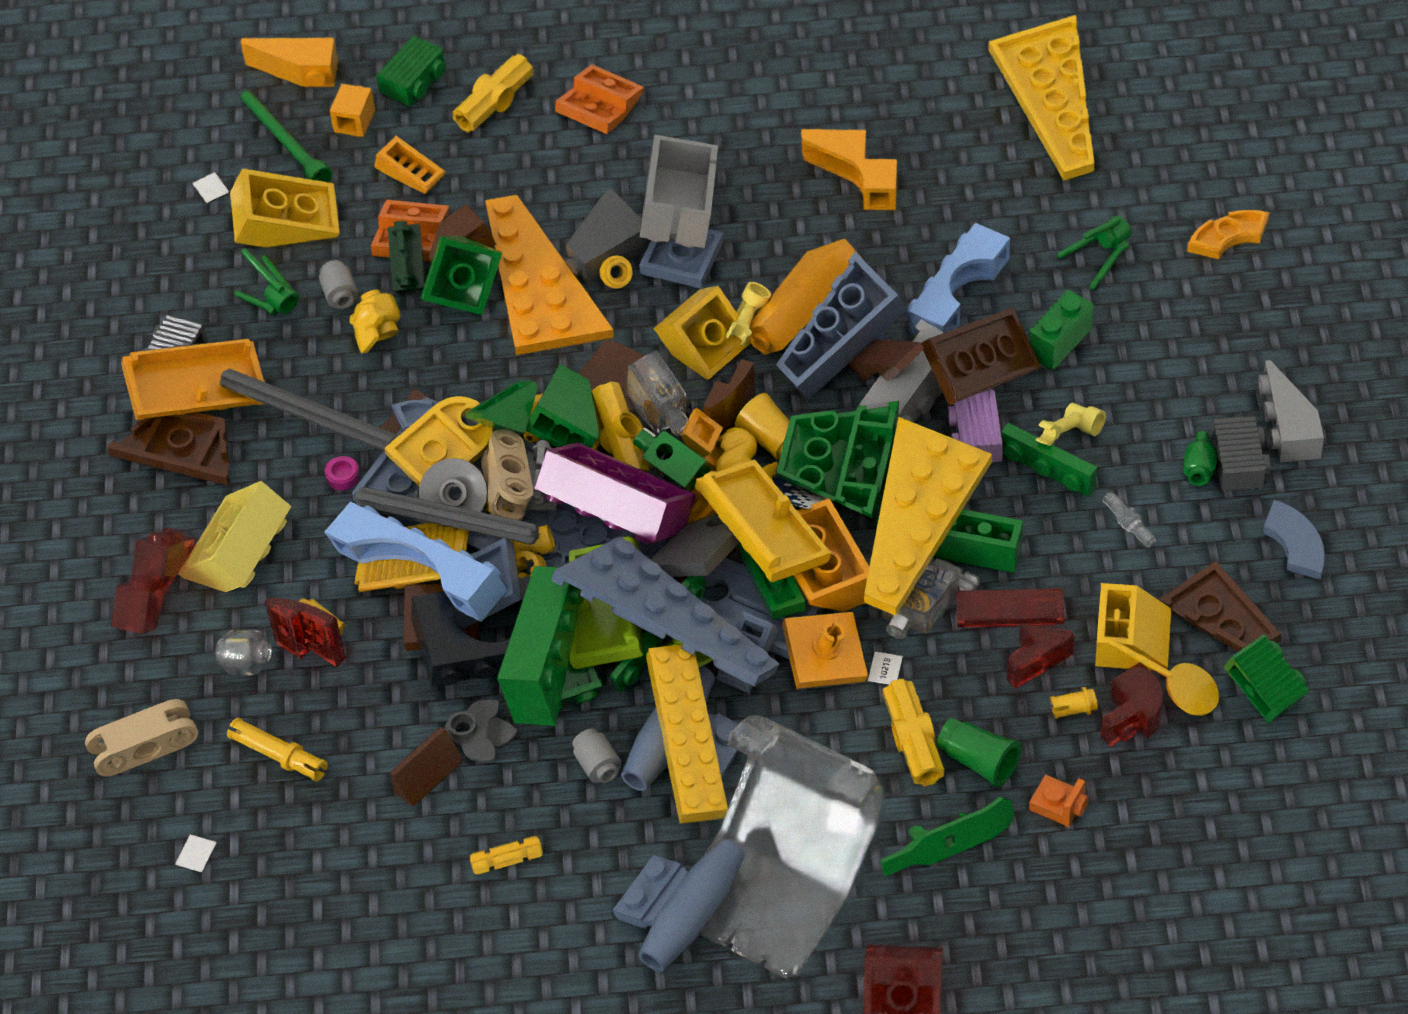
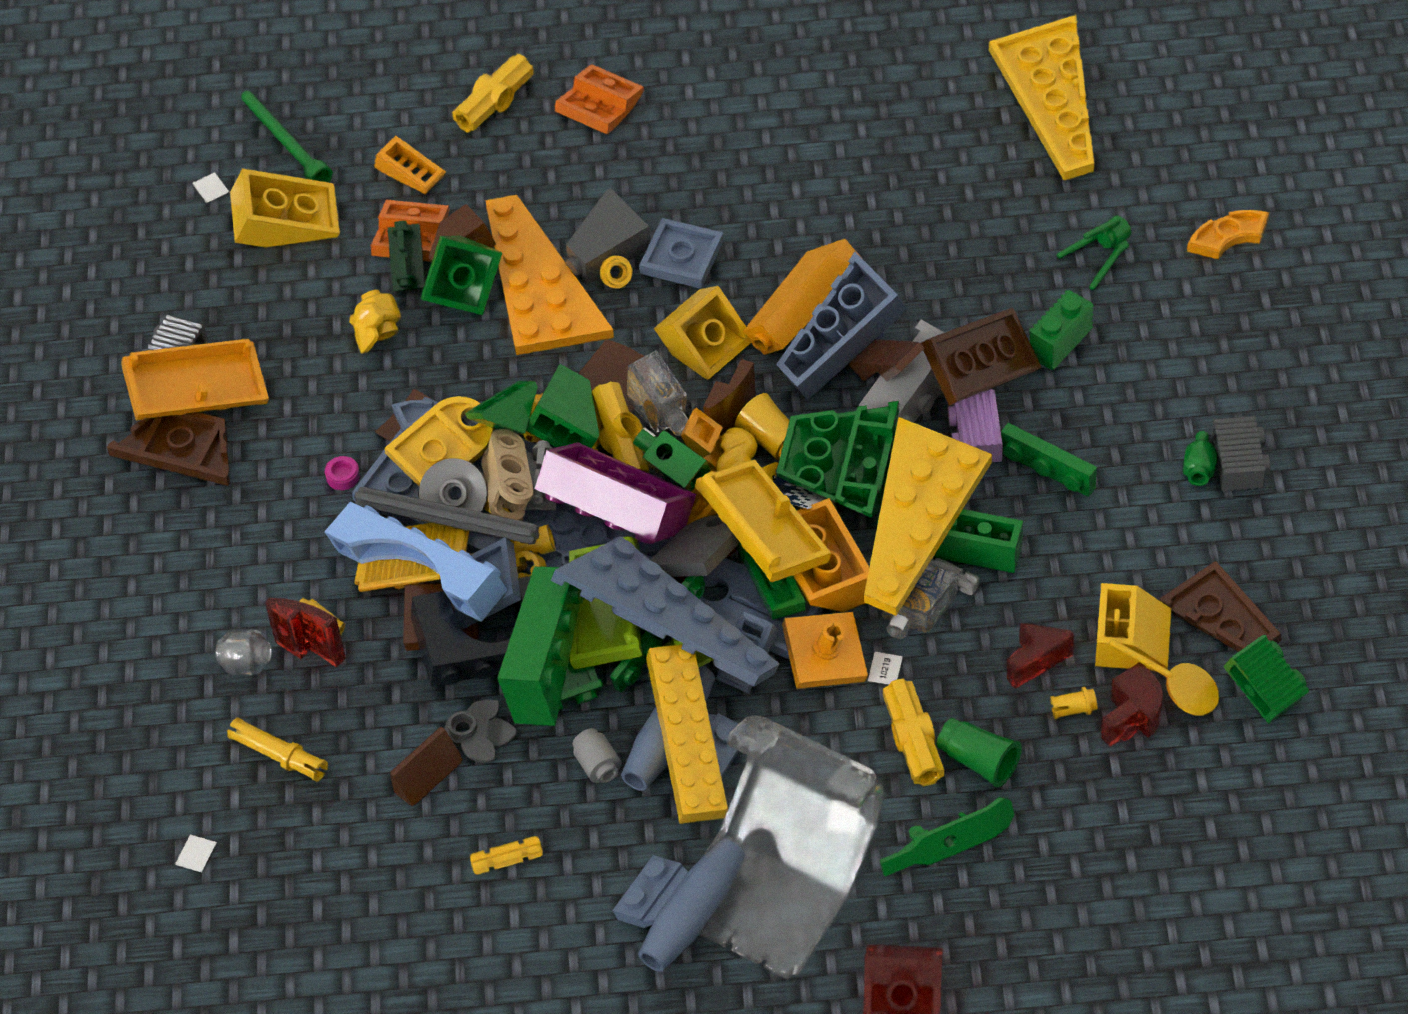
(141, 737): tan piece -> none
(153, 569): clear red arch -> none
(236, 538): light yellow slope -> none
(278, 293): green plant -> none
(297, 60): light orange slope -> none
(306, 409): dark grey axle -> none
(338, 284): light grey brick -> none
(352, 110): light orange brick -> none
(411, 71): green brick -> none
(679, 191): light grey piece -> none
(754, 298): light yellow brick -> none
(845, 155): light orange arch -> none
(977, 257): light blue arch -> none
(1009, 607): clear red tile -> none
(1059, 800): orange bracket -> none
(1089, 420): light yellow brick -> none
(1129, 519): clear bar -> none
(1294, 420): light grey slope -> none
(1297, 538): sand blue tile -> none

